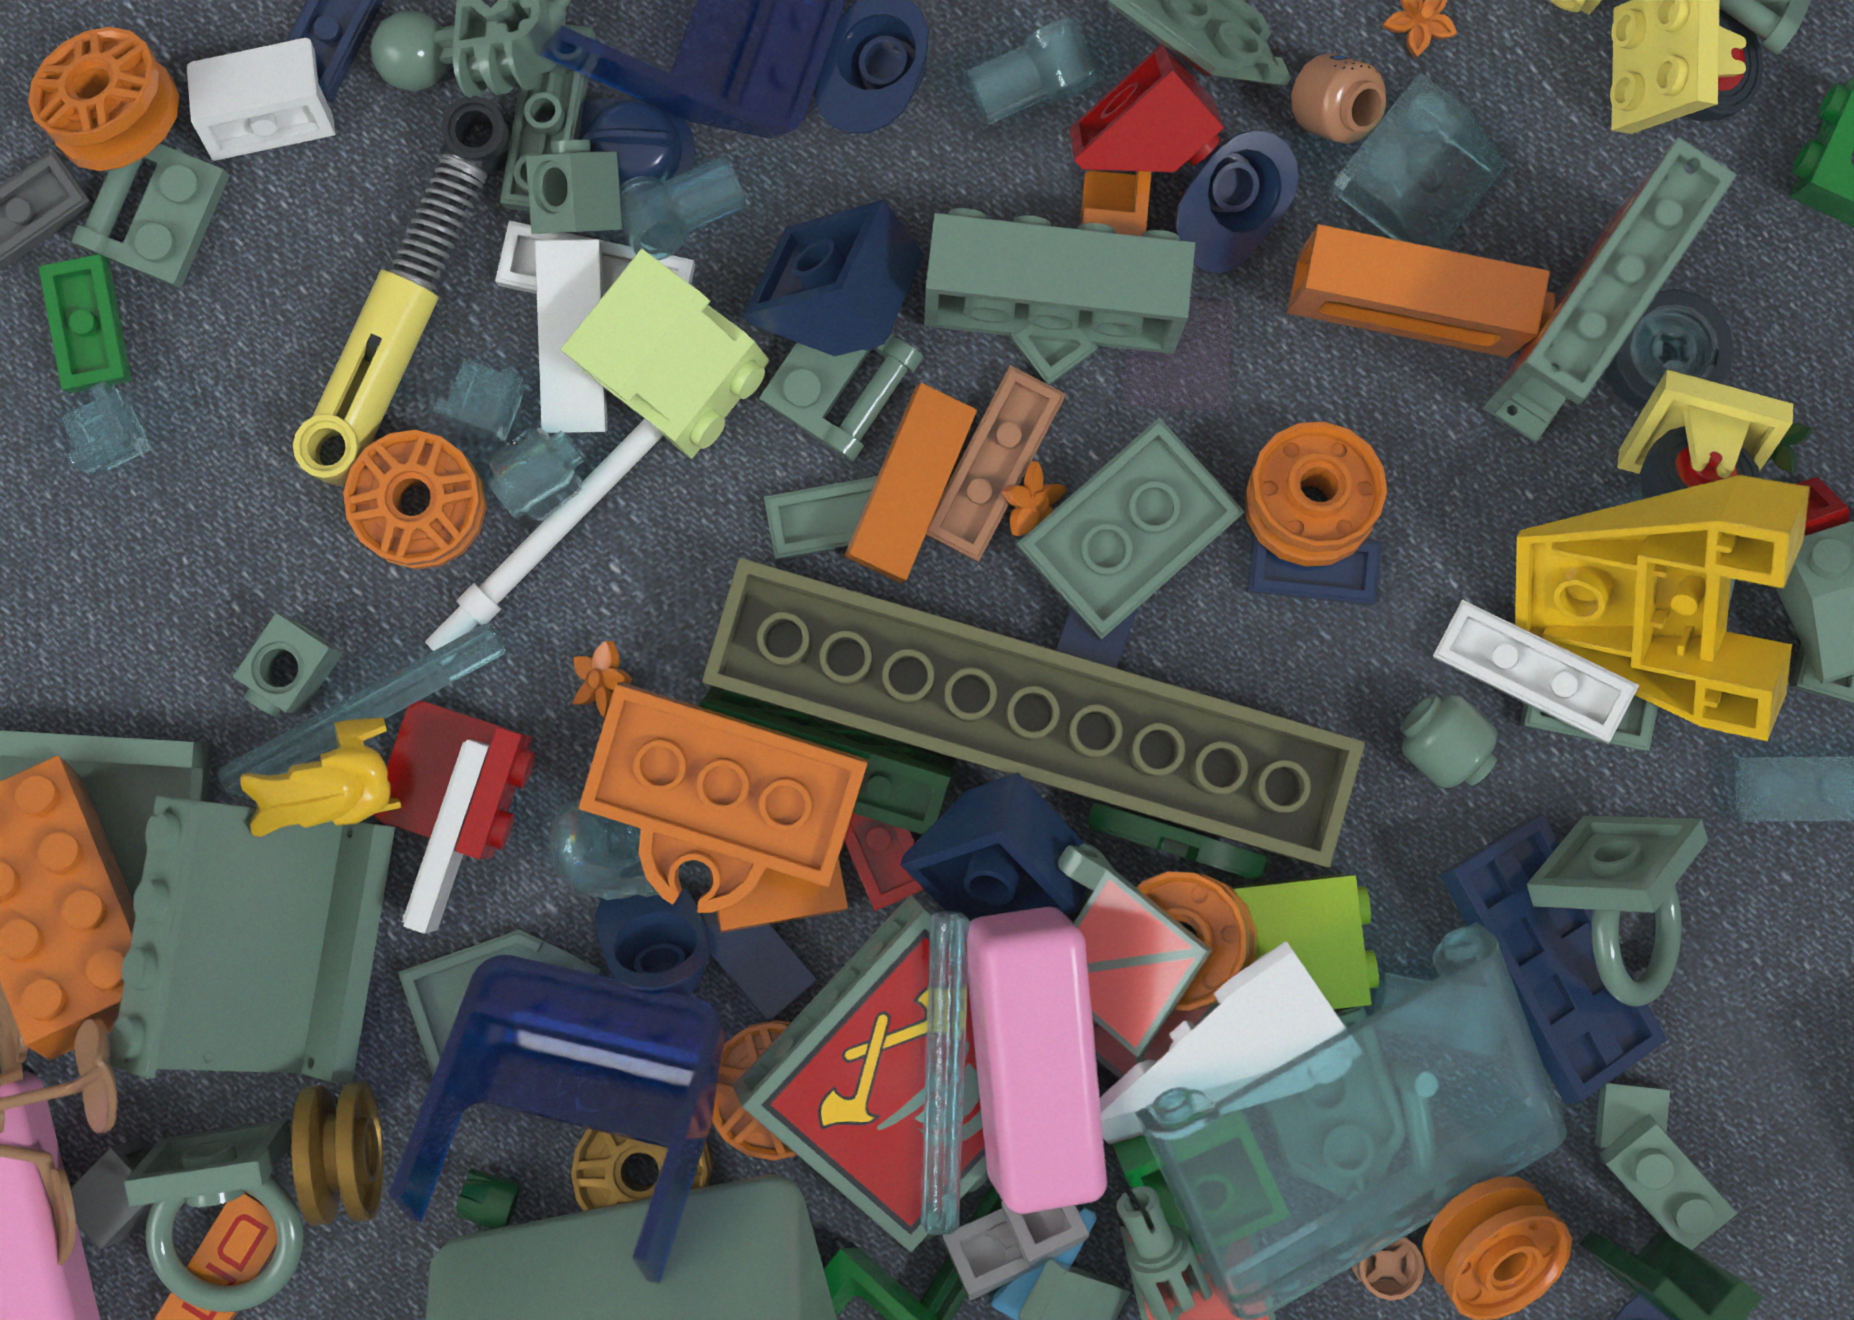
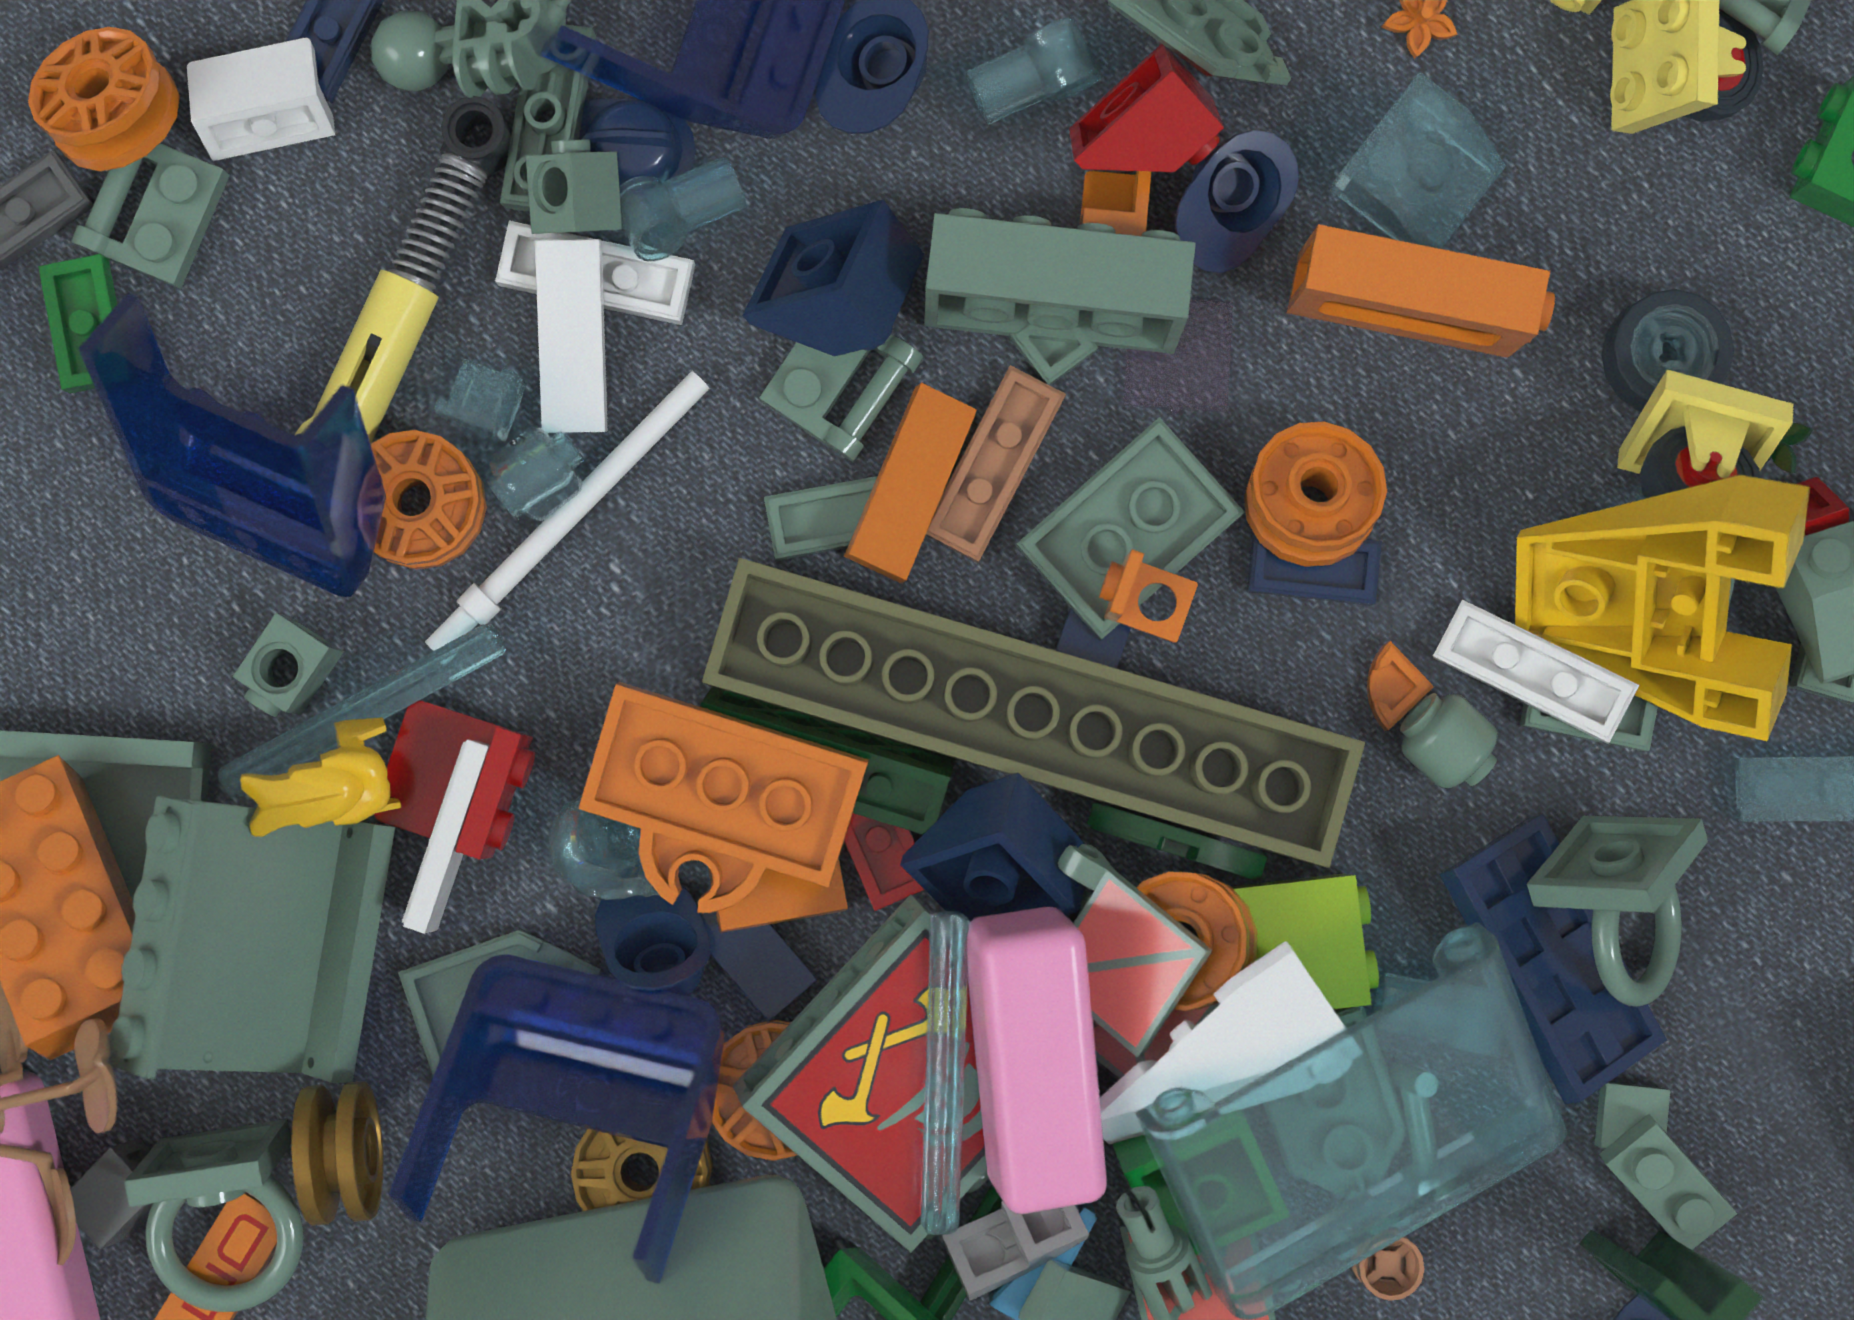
(104, 432): clear light blue panel -> none
(230, 475): none -> clear blue windscreen
(488, 1199): dark green hose -> none
(600, 676): orange plant -> none
(667, 354): yellowish green piece -> none
(1031, 500): orange plant -> none
(1124, 585): none -> orange bracket
(1338, 98): nougat head -> none
(1394, 686): none -> orange tile
(1496, 1248): orange wheel -> none
(1611, 289): sand green panel -> none

